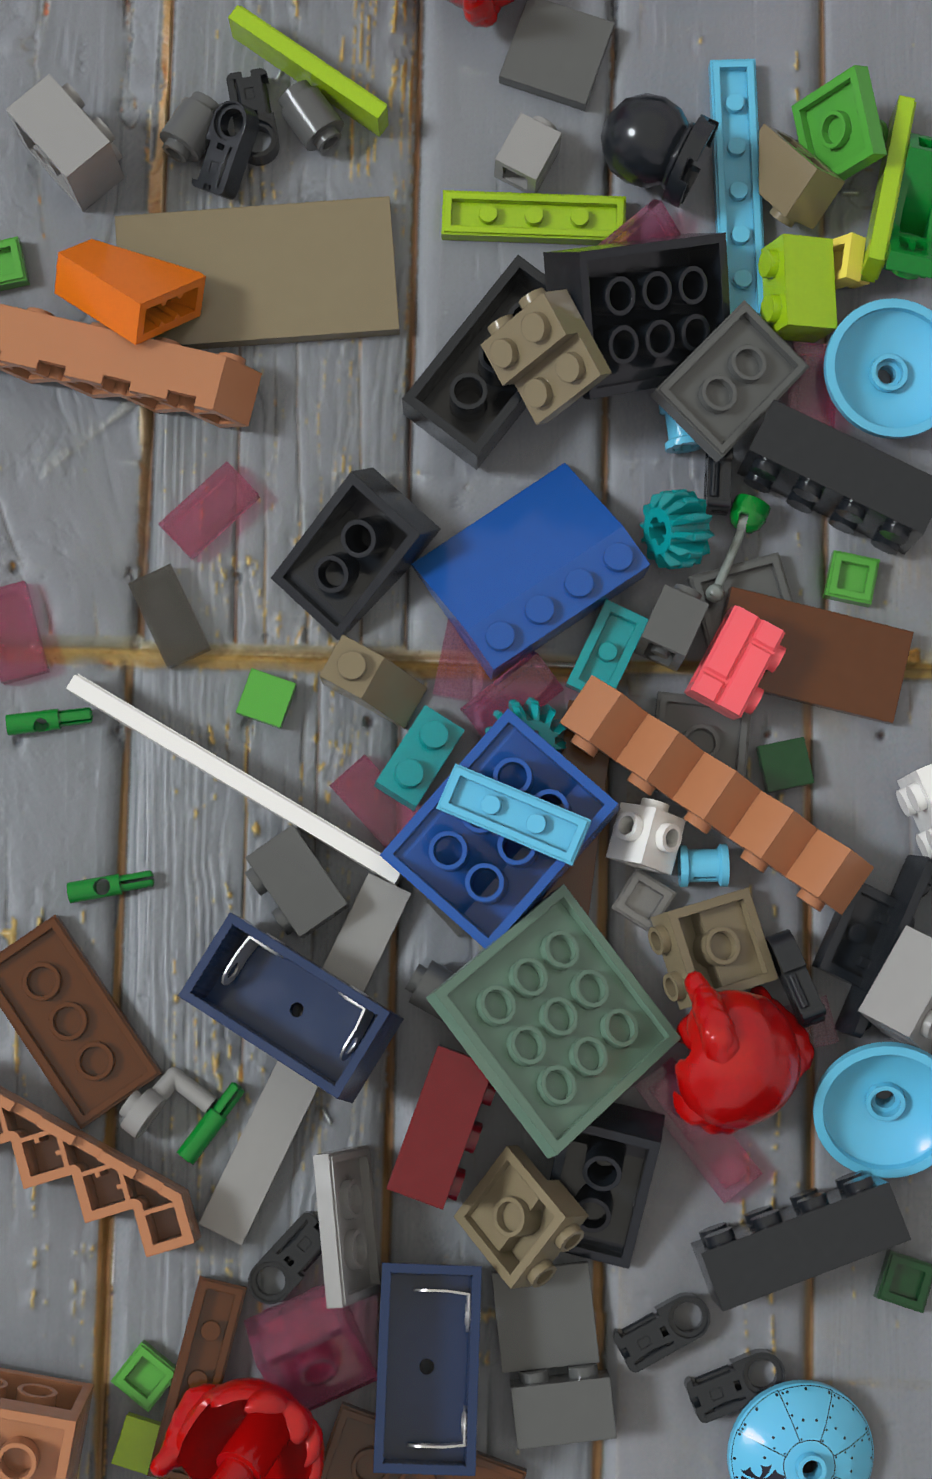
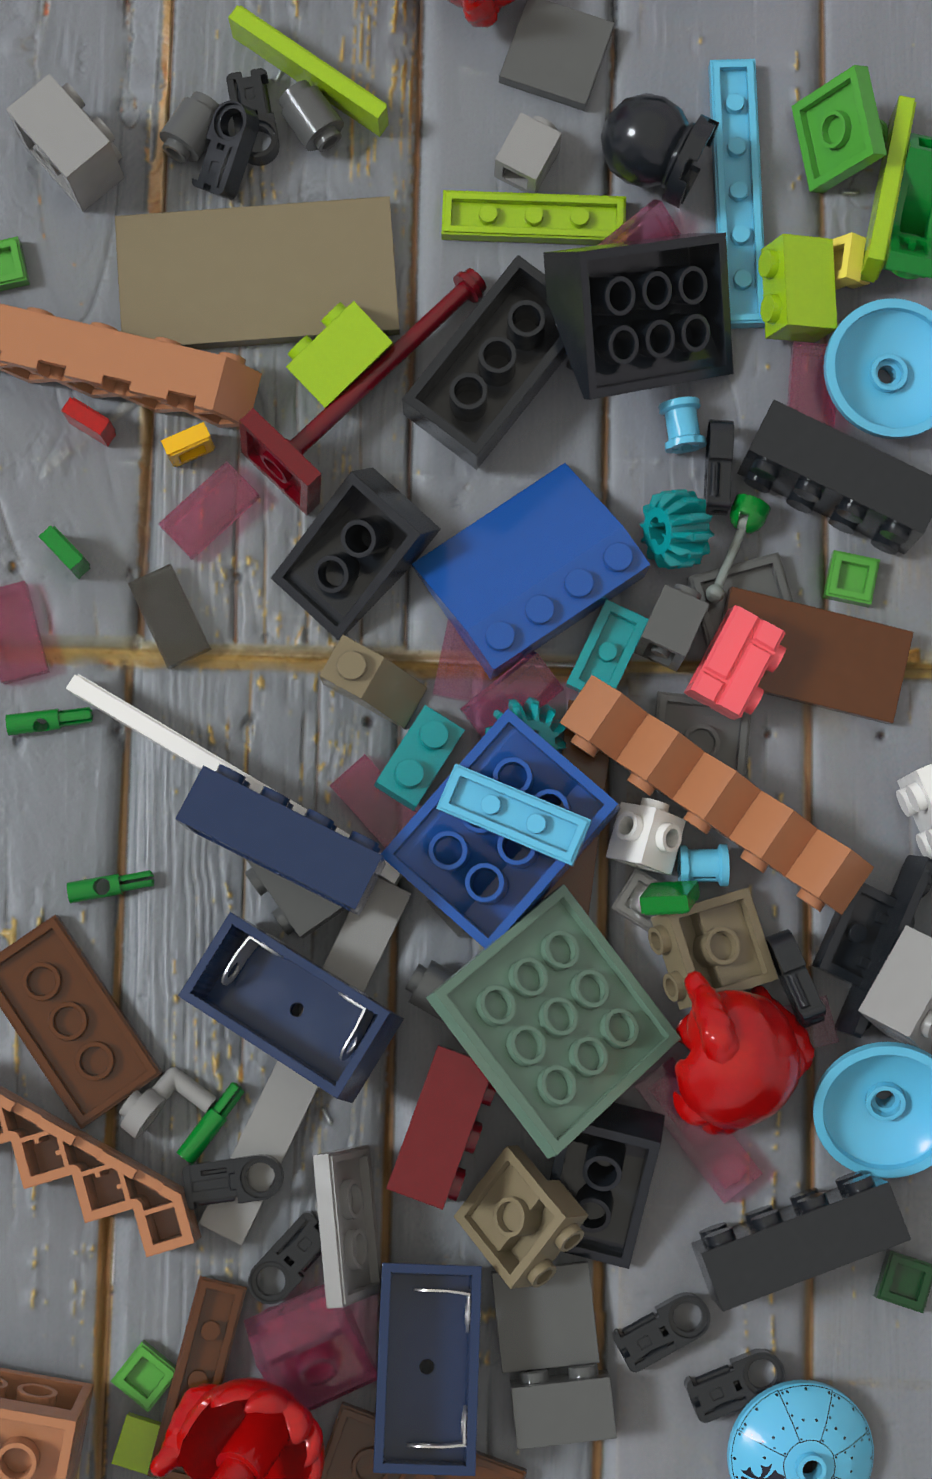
(65, 551): none -> green tile
(89, 421): none -> red tile
(128, 289): orange slope -> none
(188, 444): none -> yellow tile
(224, 1179): none -> black piece
(266, 698): bright green tile -> none
(282, 840): none -> dark blue piece
(283, 459): none -> dark red tile
(338, 353): none -> lime brick
(545, 353): dark tan plate -> none
(669, 897): none -> green tile
(730, 381): dark grey tile -> none
(784, 765): dark green tile -> none
(794, 179): dark tan slope -> none

